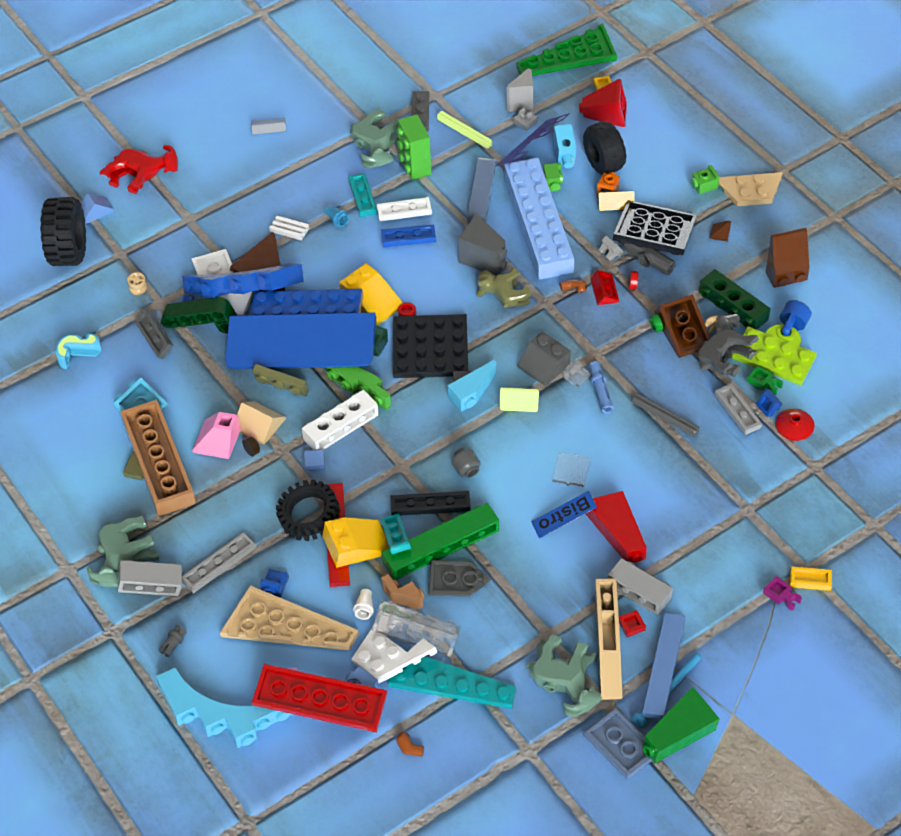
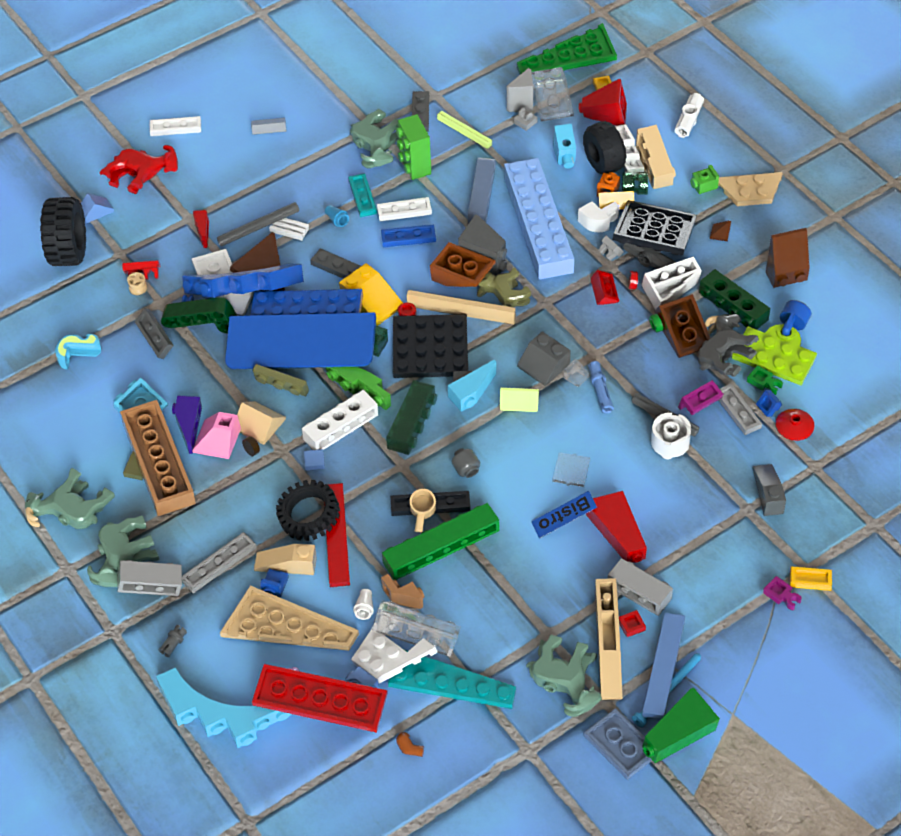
(67, 503): none -> sand green animal
(145, 267): none -> red plate
(175, 126): none -> white tile
(188, 414): none -> dark purple slope
(202, 224): none -> red slope
(258, 224): none -> dark grey axle
(288, 559): none -> tan slope
(333, 263): none -> dark grey plate
(354, 540): yellow slope -> none
(395, 533): teal tile -> none
(411, 417): none -> clear green brick
(422, 507): none -> tan piece
(455, 578): dark grey tile -> none
(460, 267): none -> dark orange slope
(462, 306): none -> tan tile
(536, 134): dark purple piece -> none
(551, 94): none -> clear slope
(553, 176): bright green brick -> none
(573, 283): dark orange arm -> none
(598, 219): none -> white brick
(629, 179): none -> clear green wheel
(633, 161): none -> white slope
(654, 157): none -> tan wedge
(670, 435): none -> white brick
(671, 281): none -> white wedge
(689, 115): none -> white piece
(701, 398): none -> magenta panel
(769, 490): none -> dark grey slope

